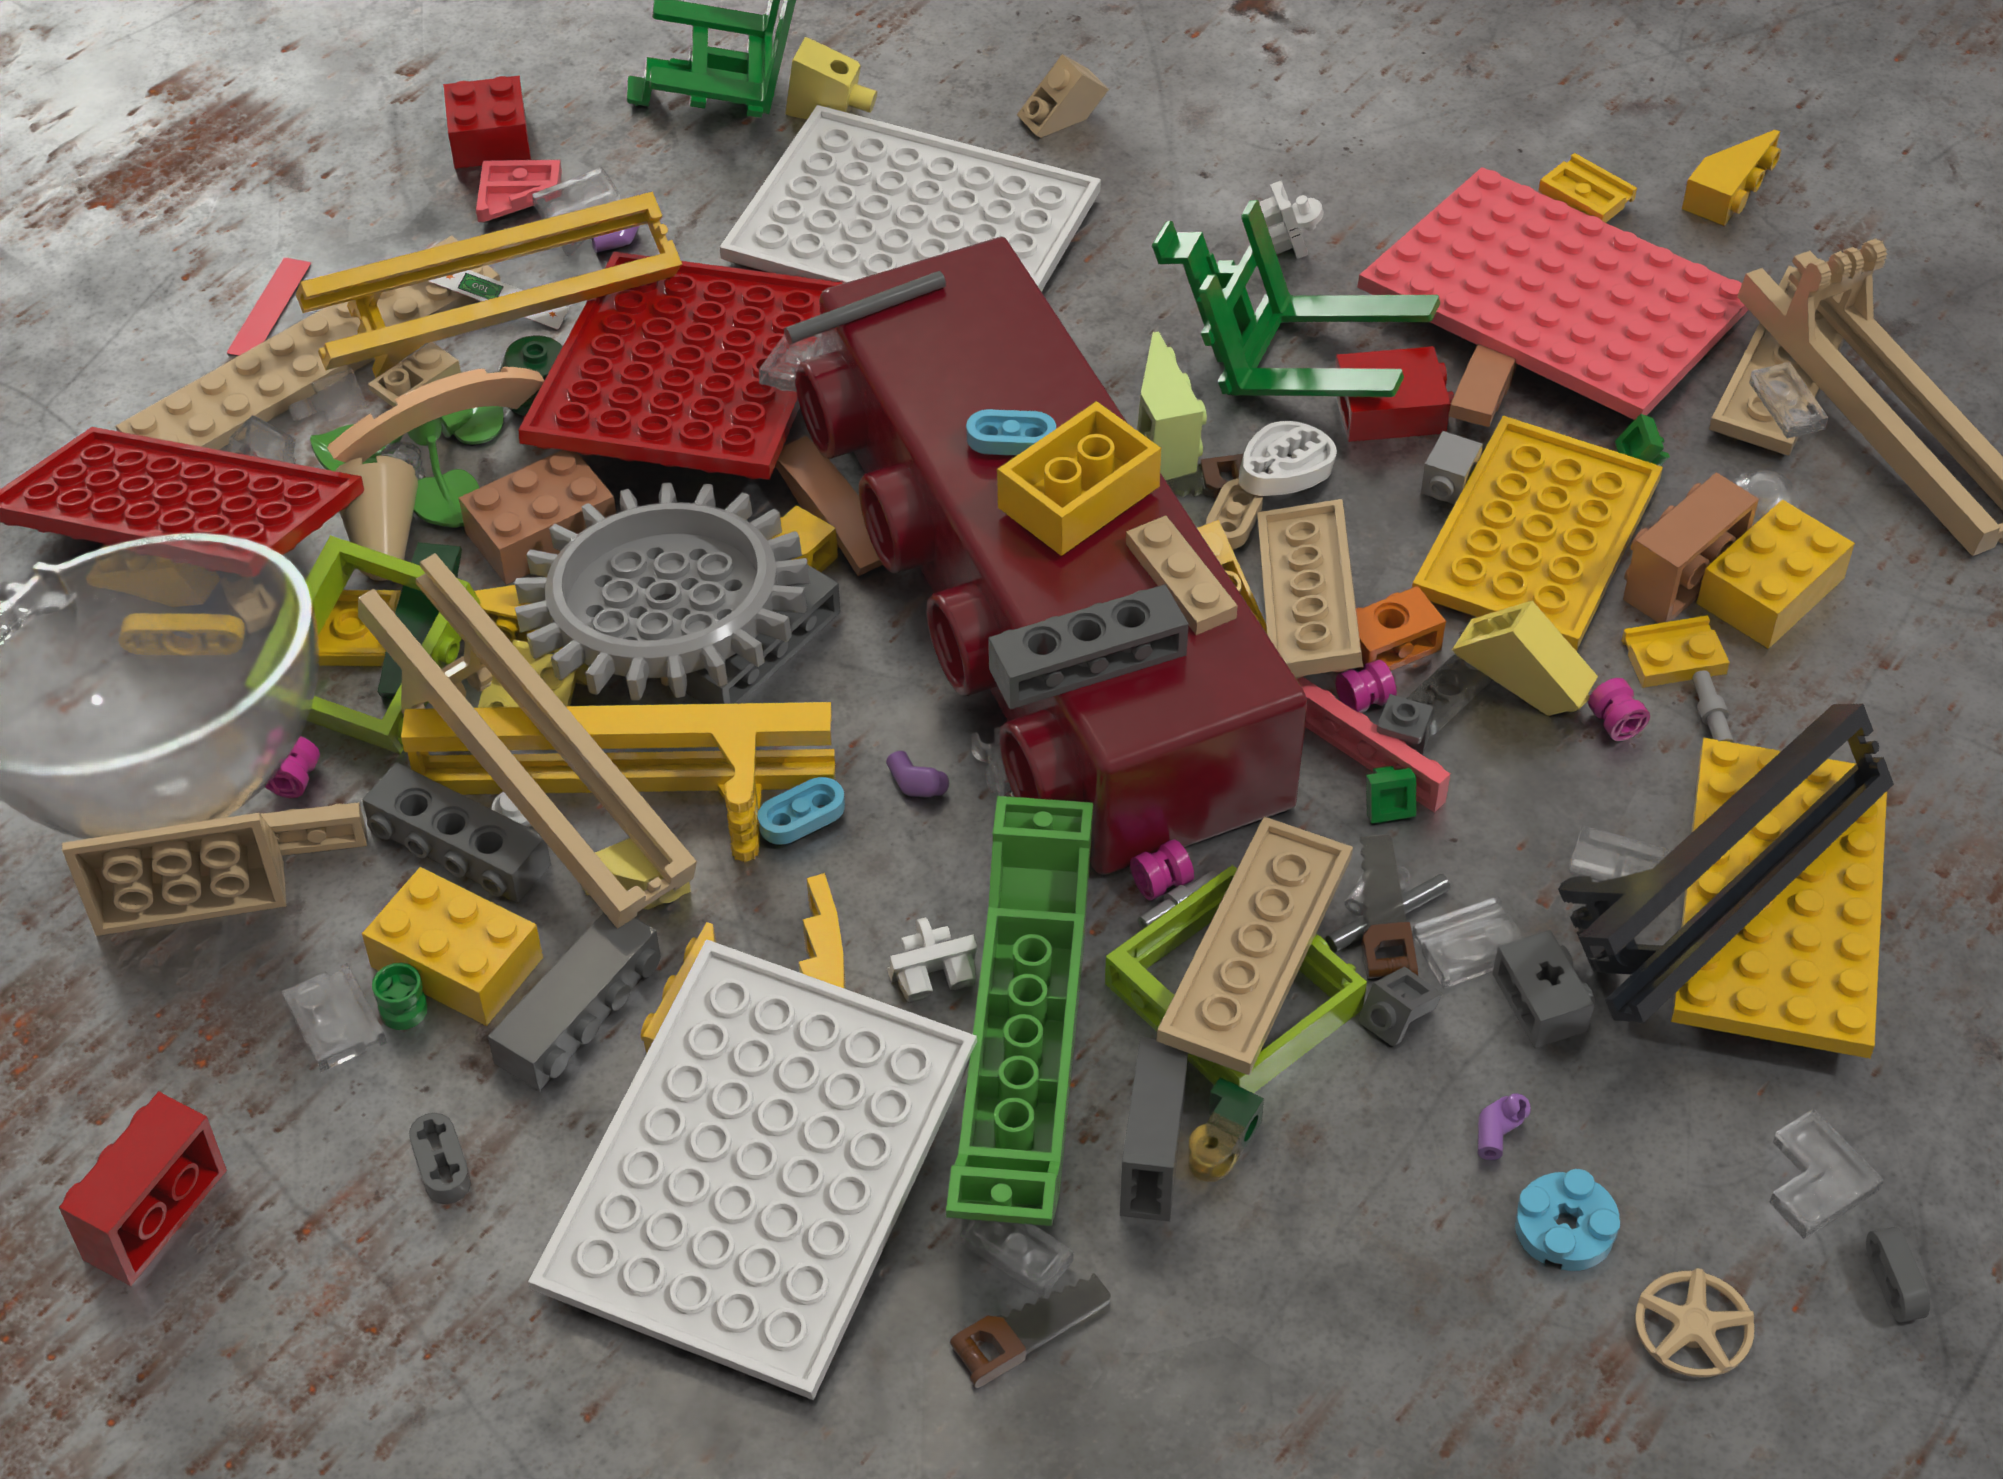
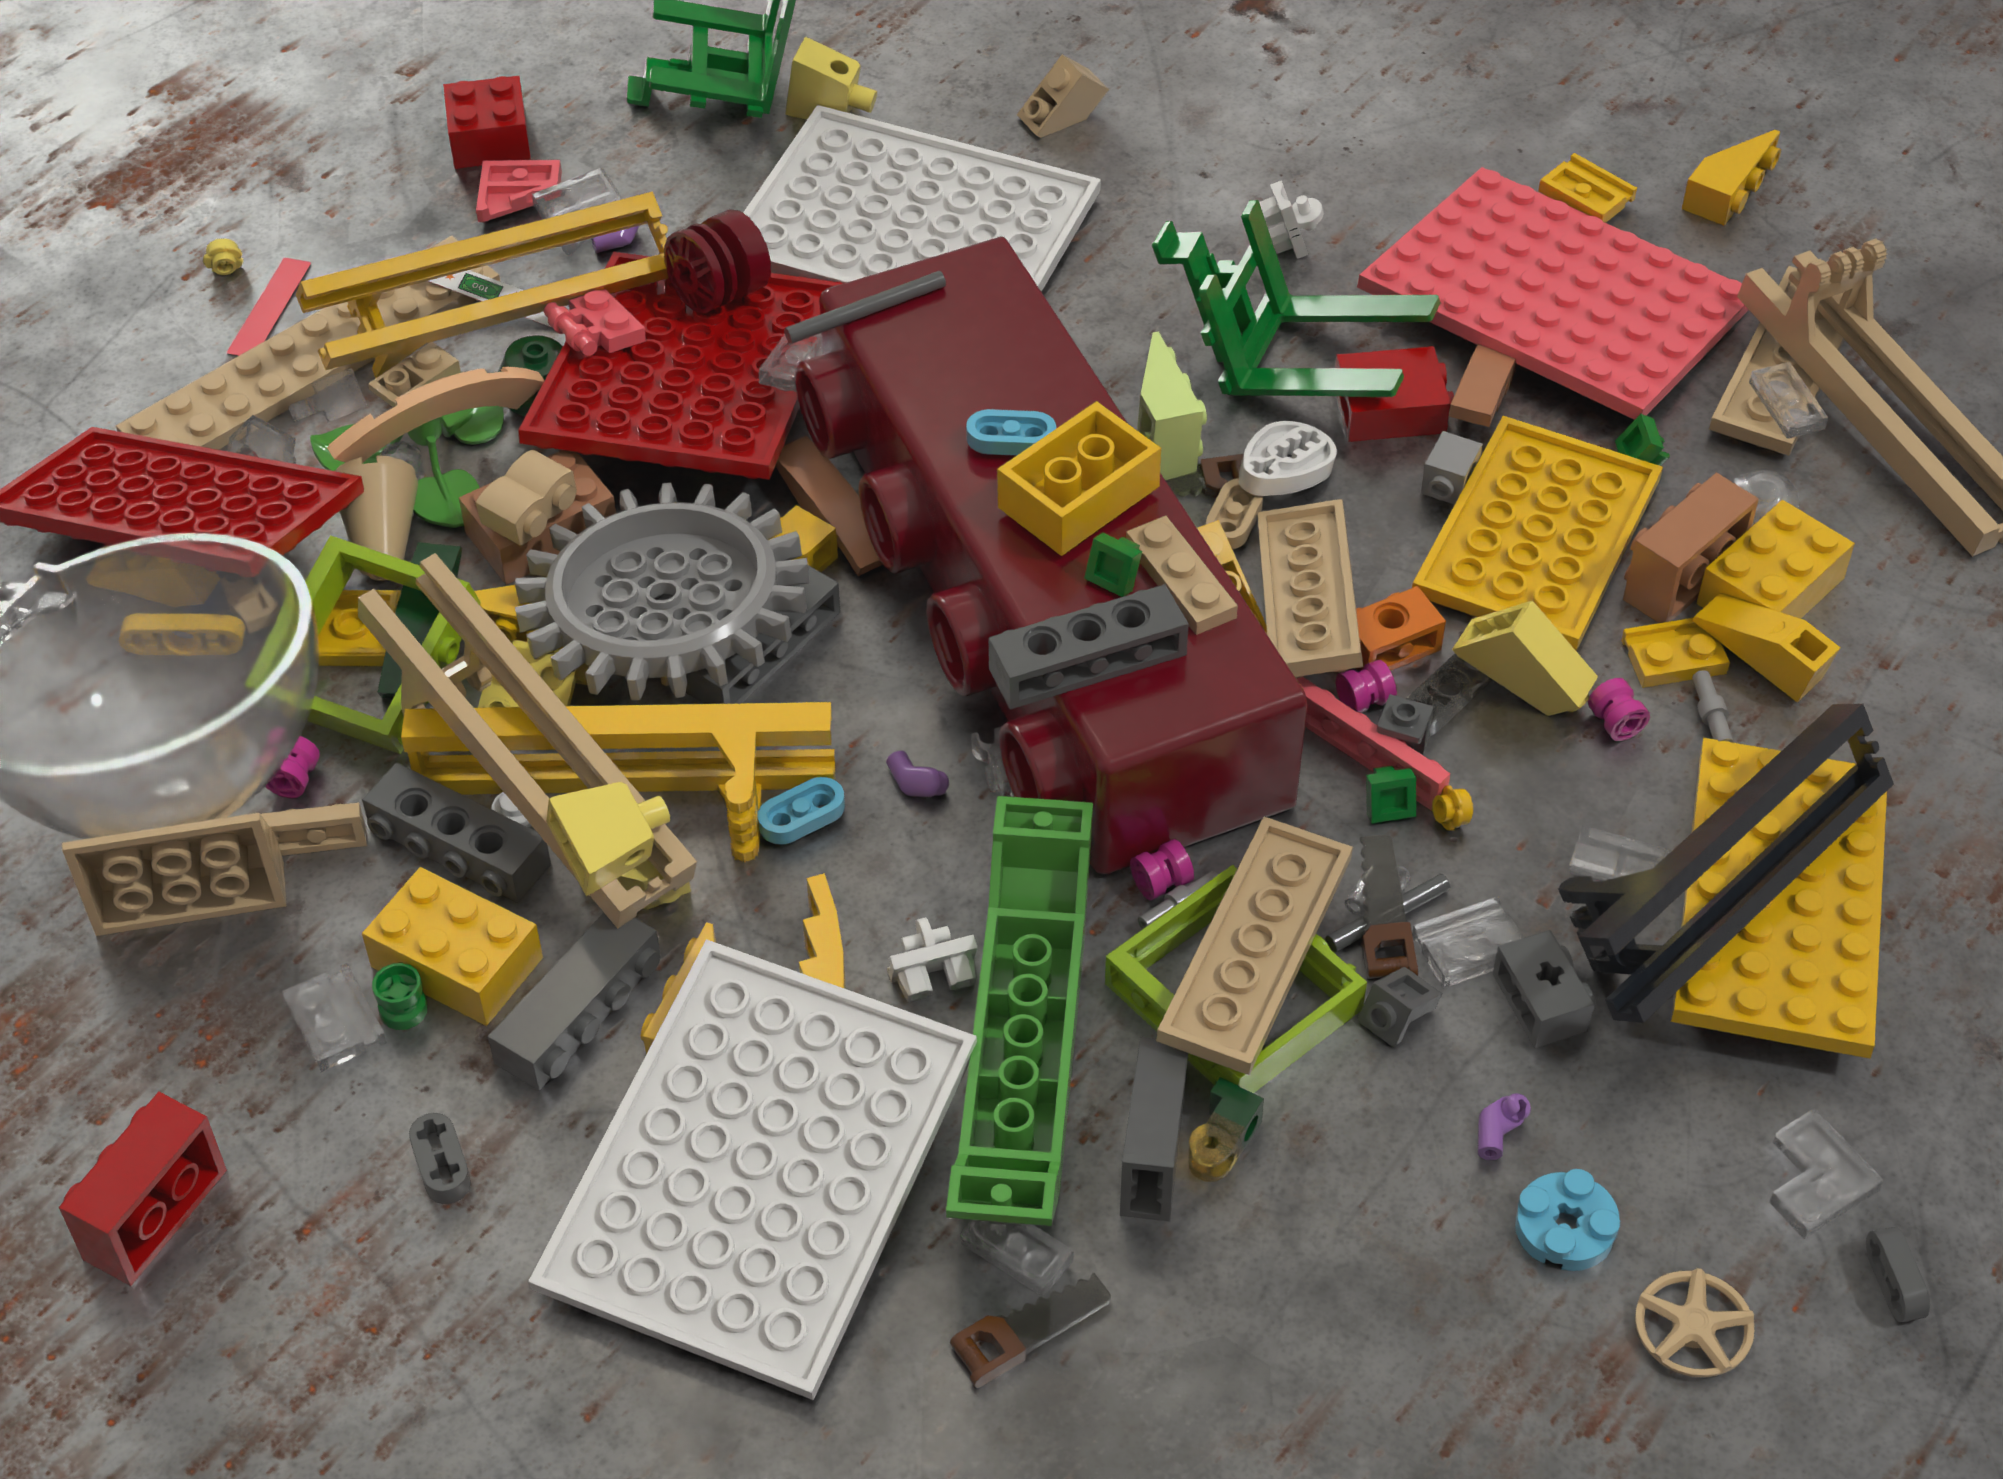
(223, 256): none -> light yellow plate
(526, 497): none -> tan brick
(595, 322): none -> coral plate
(604, 831): none -> light yellow torso
(717, 261): none -> dark red wheel
(1113, 564): none -> green tile
(1453, 808): none -> yellow plate
(1771, 642): none -> yellow slope

